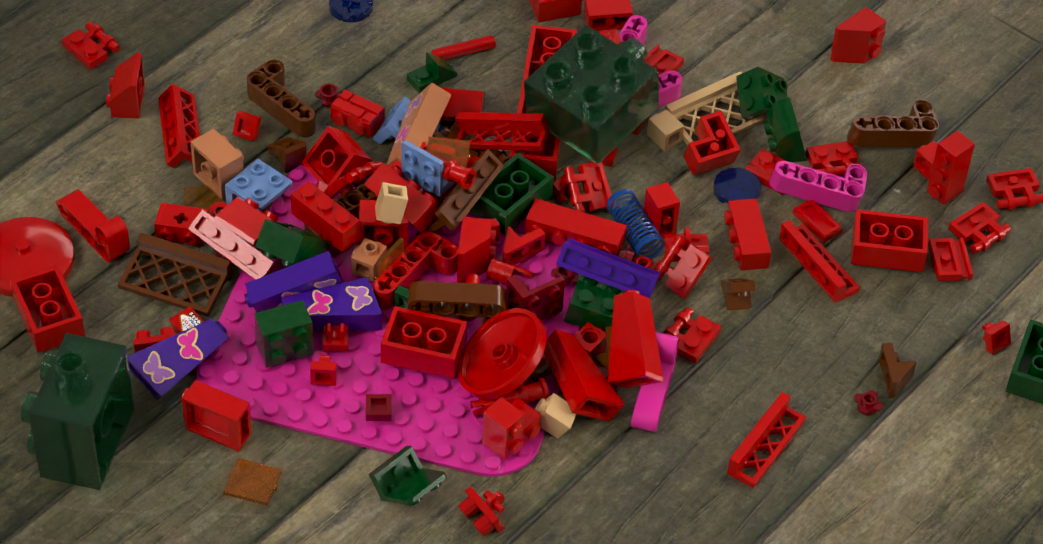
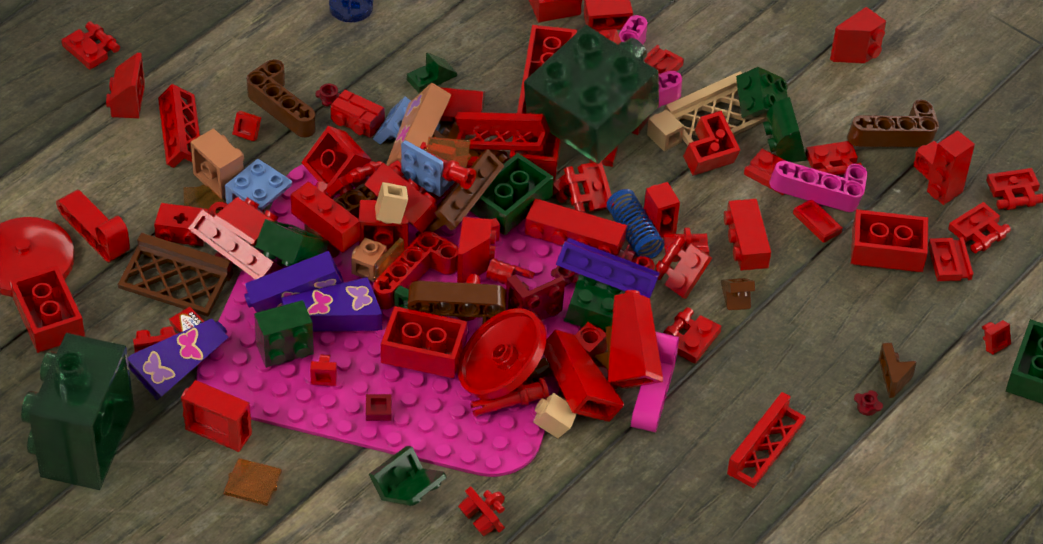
(290, 152): reddish brown slope -> none
(335, 337): red tile -> none
(465, 47): red axle -> none
(509, 426): red brick -> none
(520, 248): red slope -> none
(736, 185): clear blue tile -> none
(817, 261): red fence -> none

